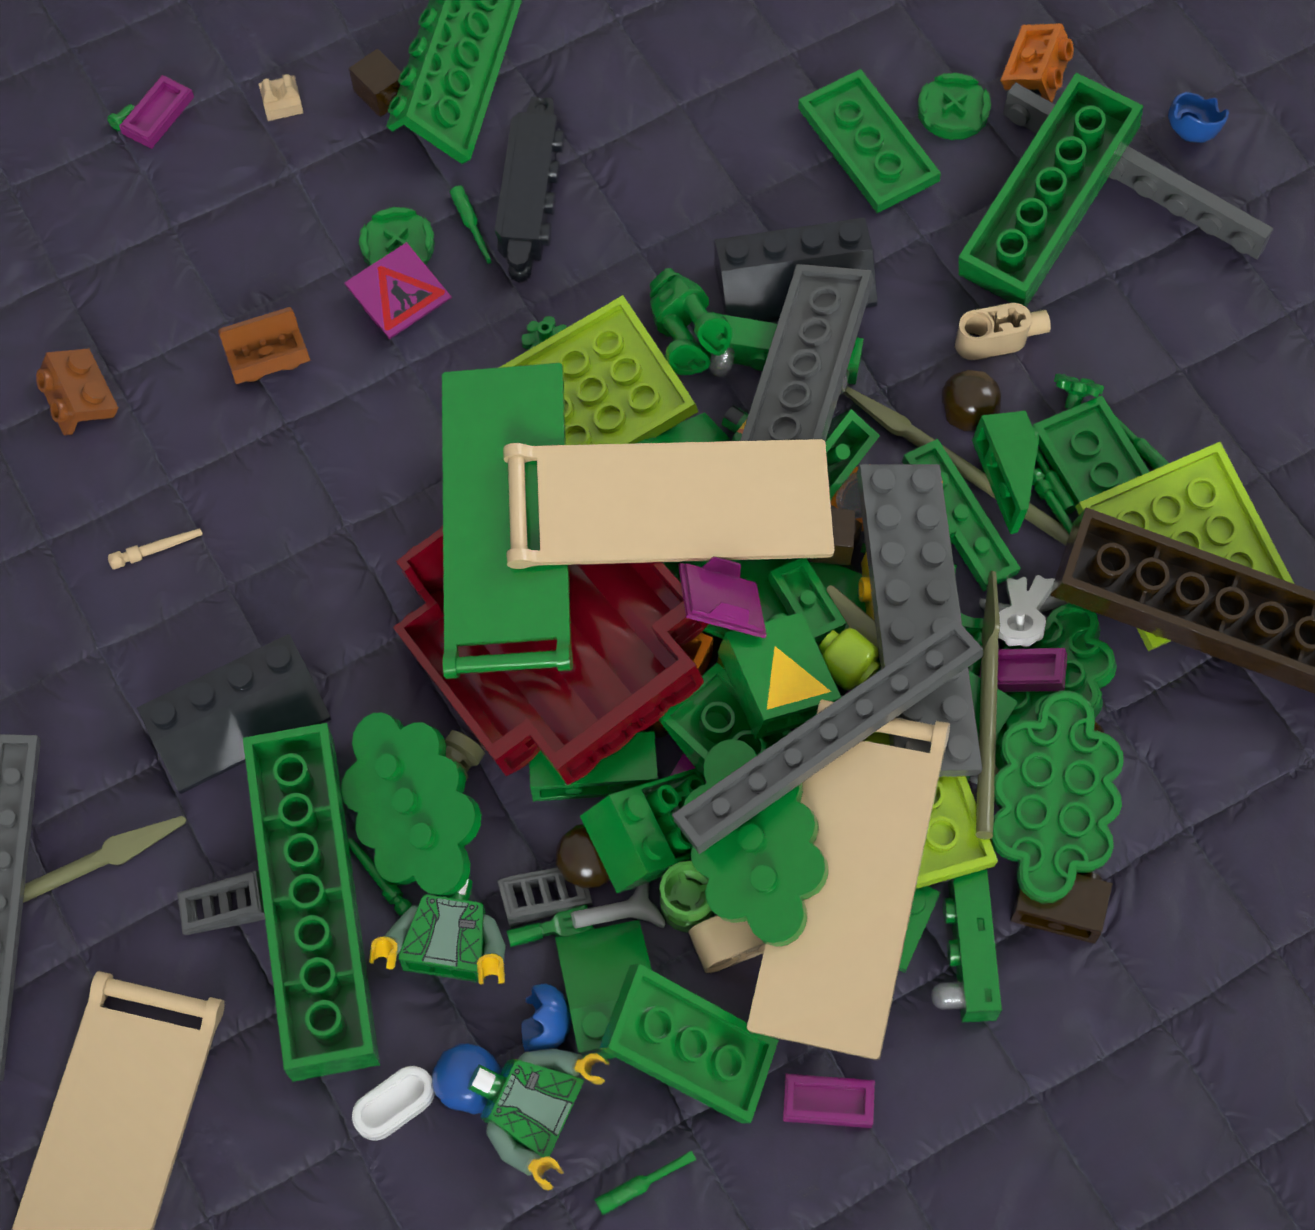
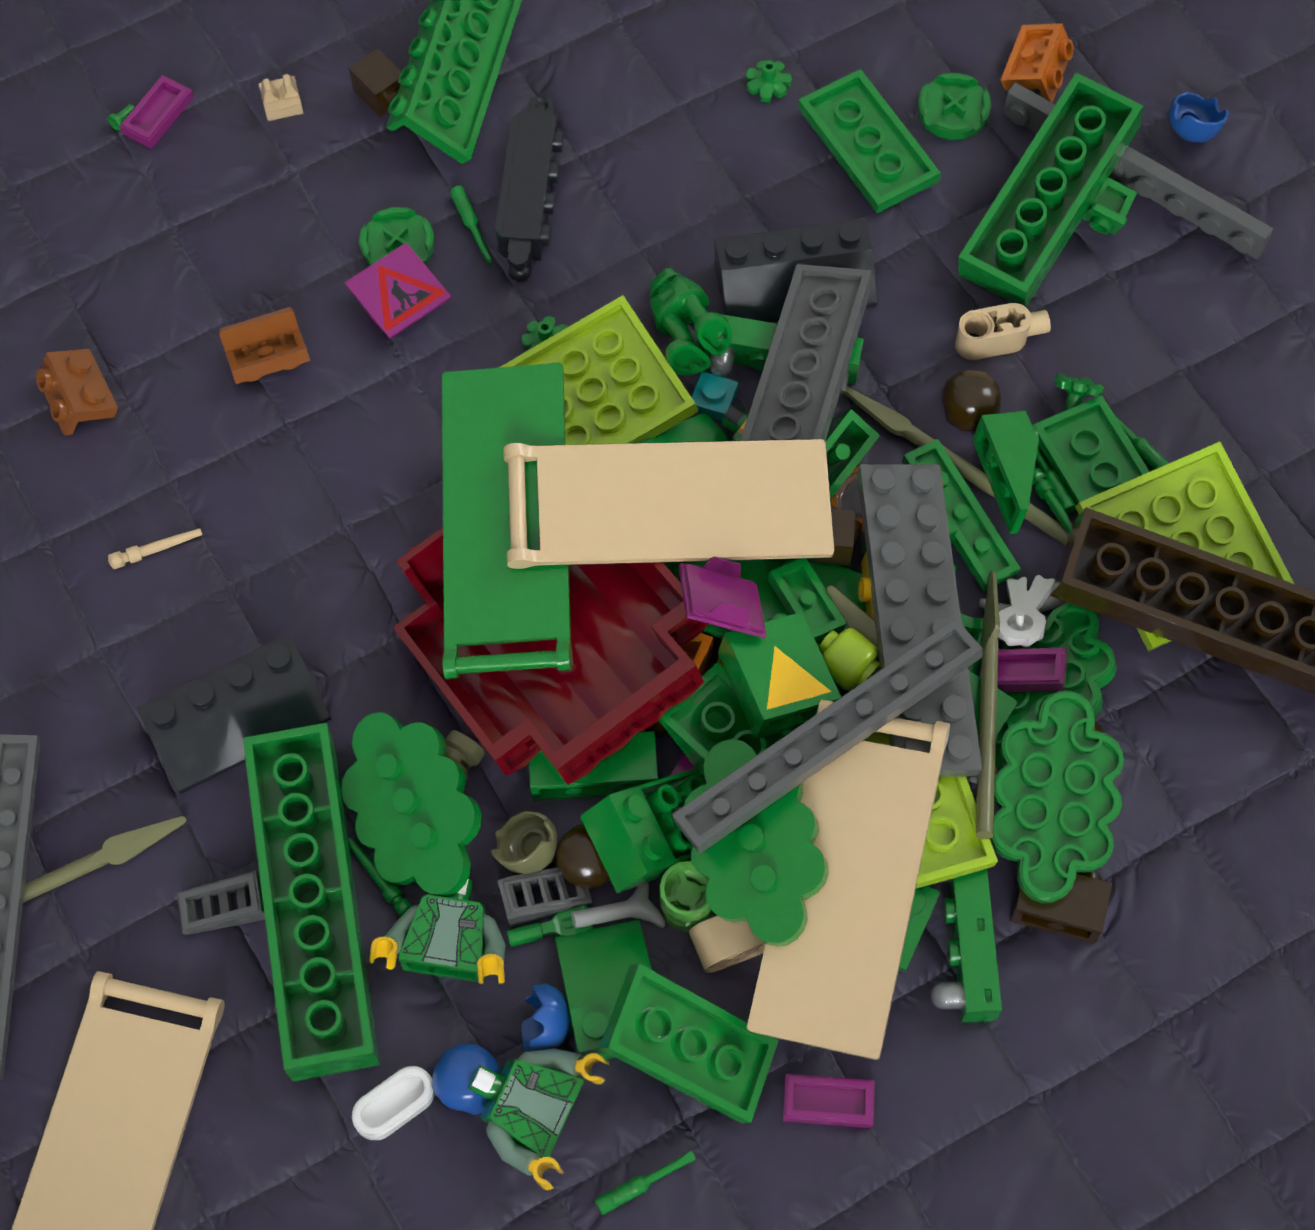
(526, 843): none -> olive hair
(714, 395): none -> teal plate
(768, 80): none -> green plant
(1110, 208): none -> green bracket

